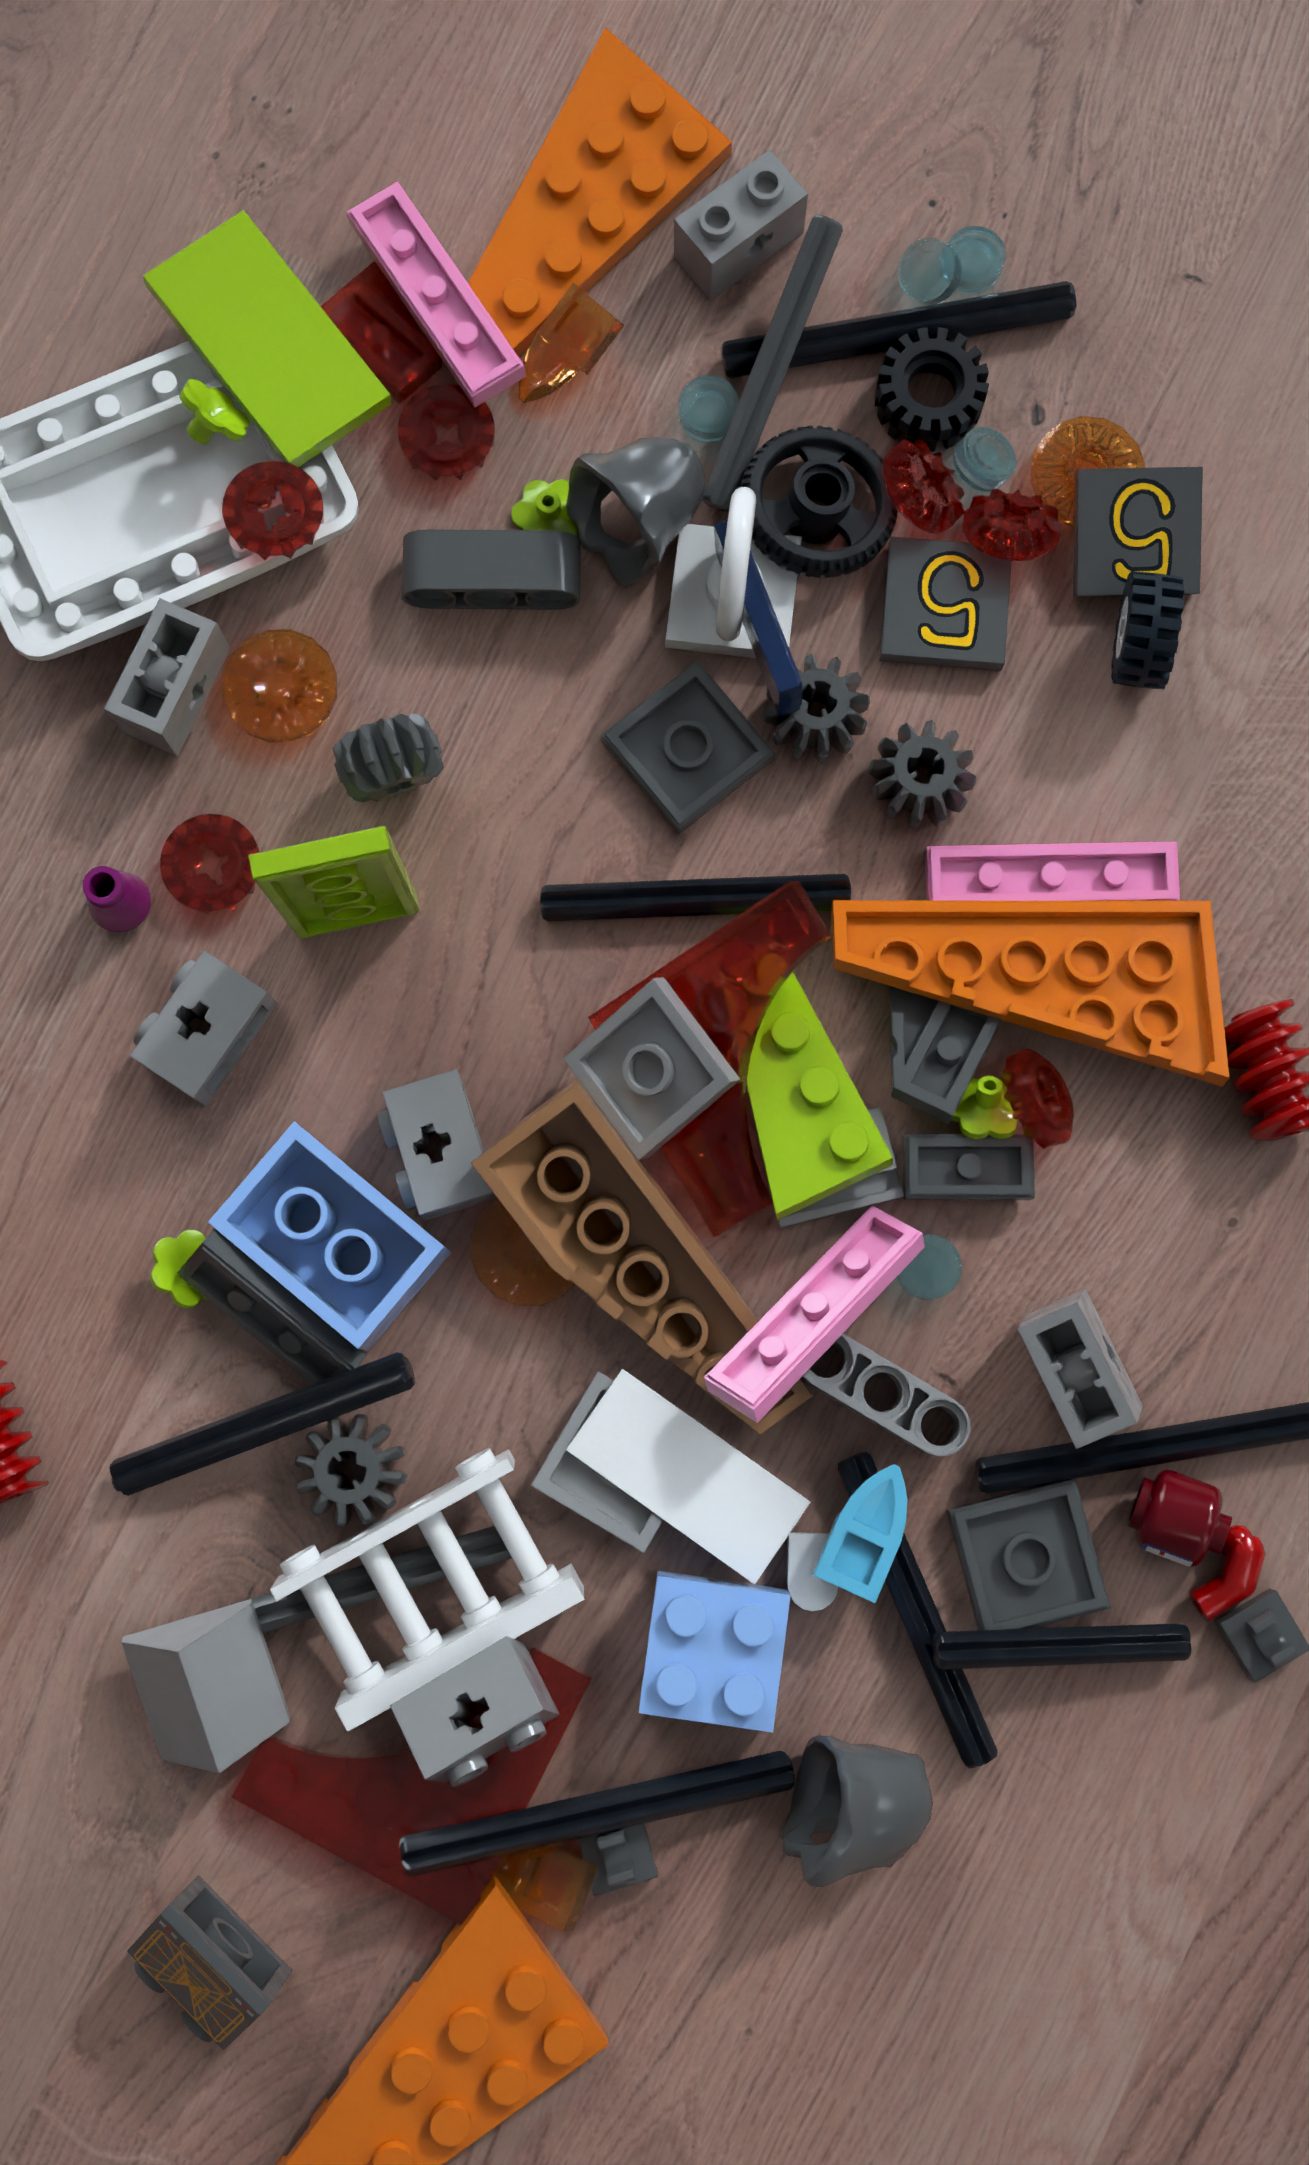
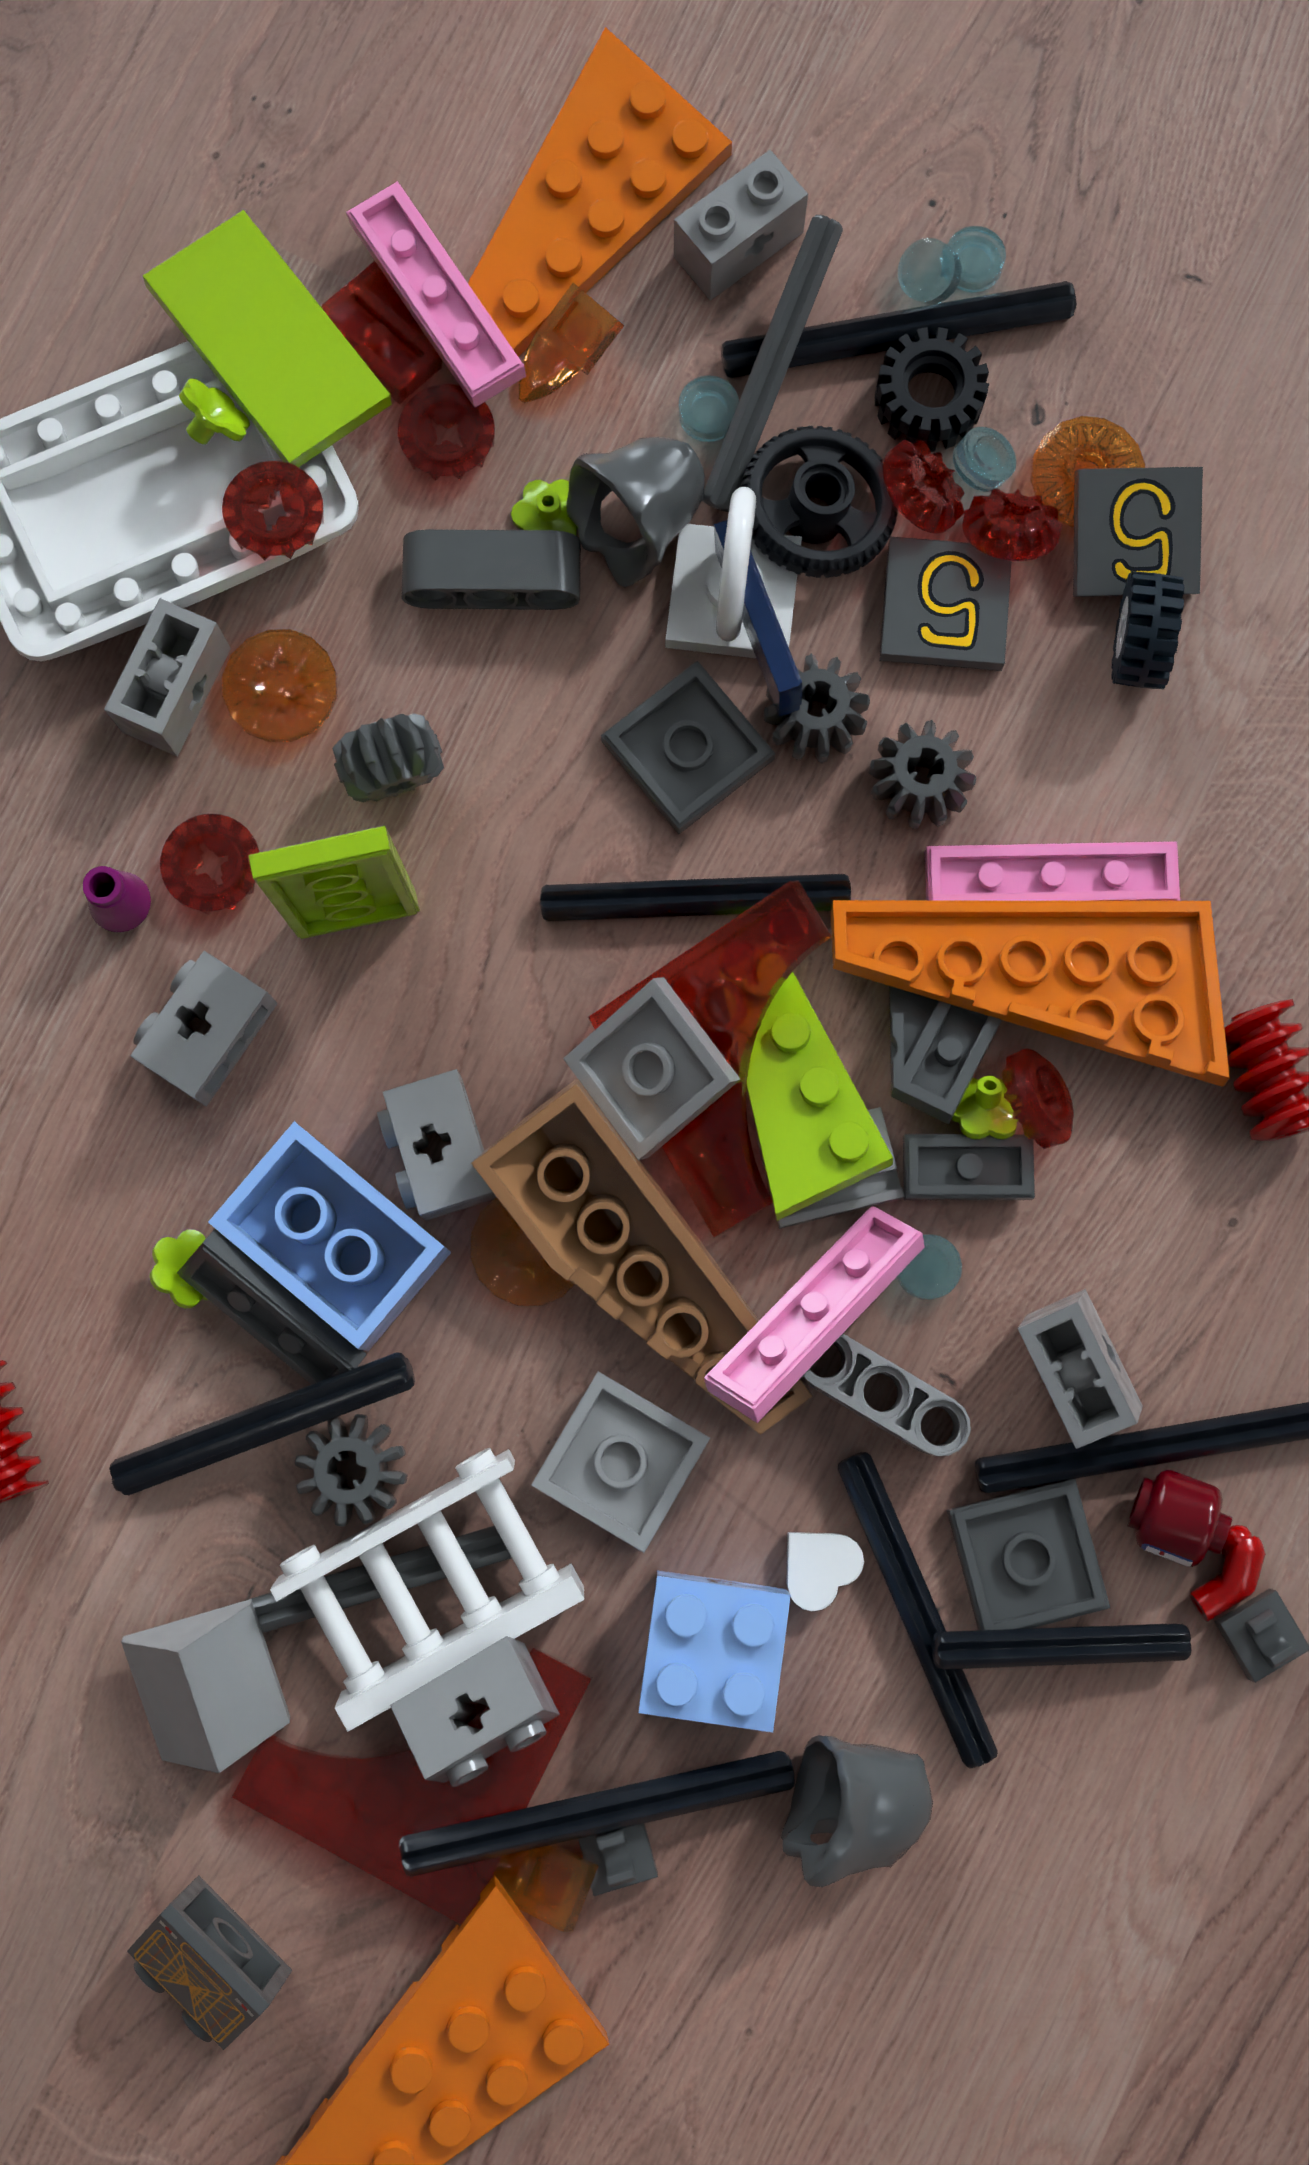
(688, 1476): white sticker -> none
(866, 1536): medium azure plate -> none

